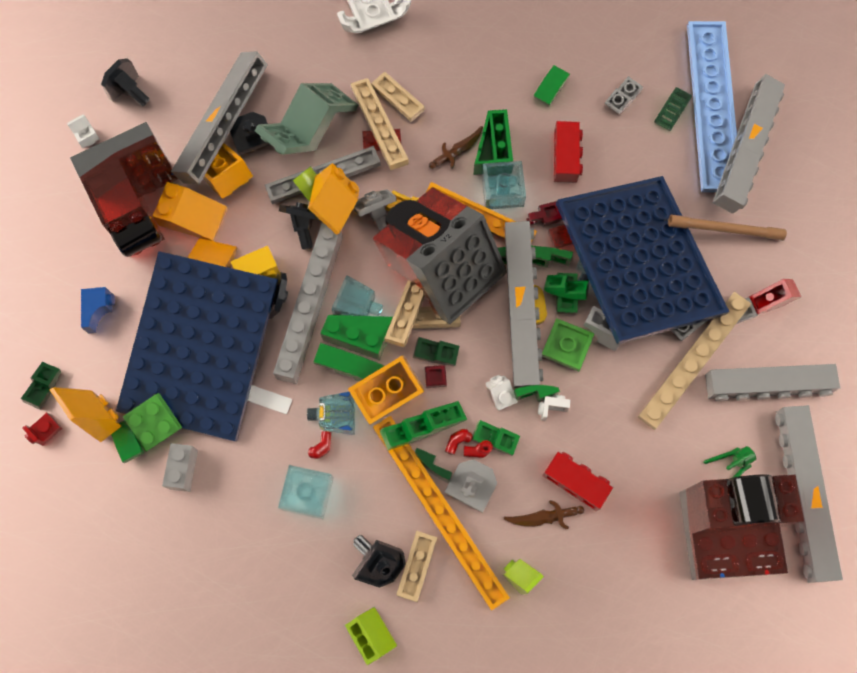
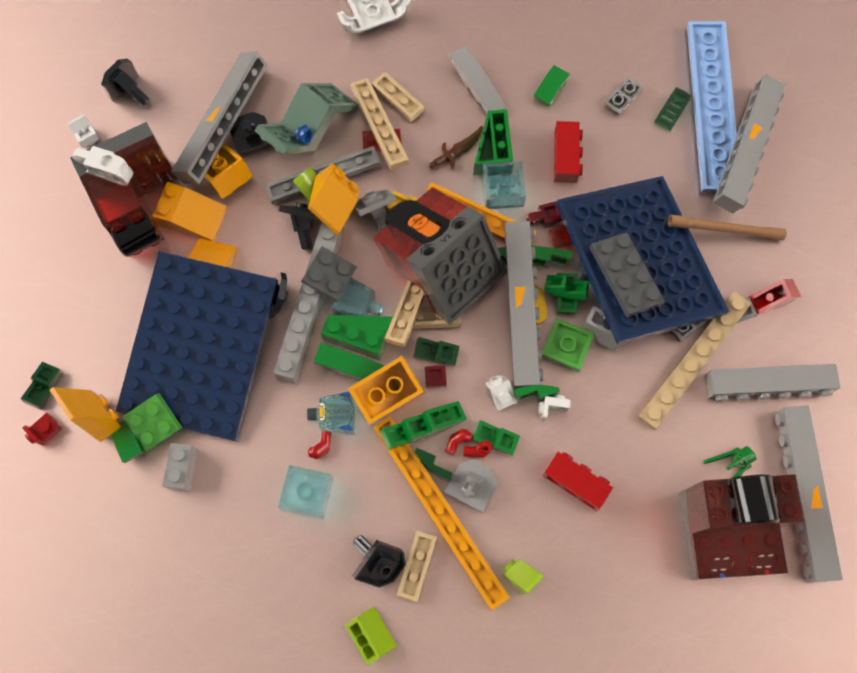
(94, 305): blue arch -> none
(104, 165): none -> white piece
(257, 262): yellow brick -> none
(269, 399): white sticker -> none
(303, 134): none -> blue plate
(329, 274): none -> dark grey plate
(476, 80): none -> light grey slope
(543, 516): reddish brown piece -> none
(626, 274): none -> dark grey plate

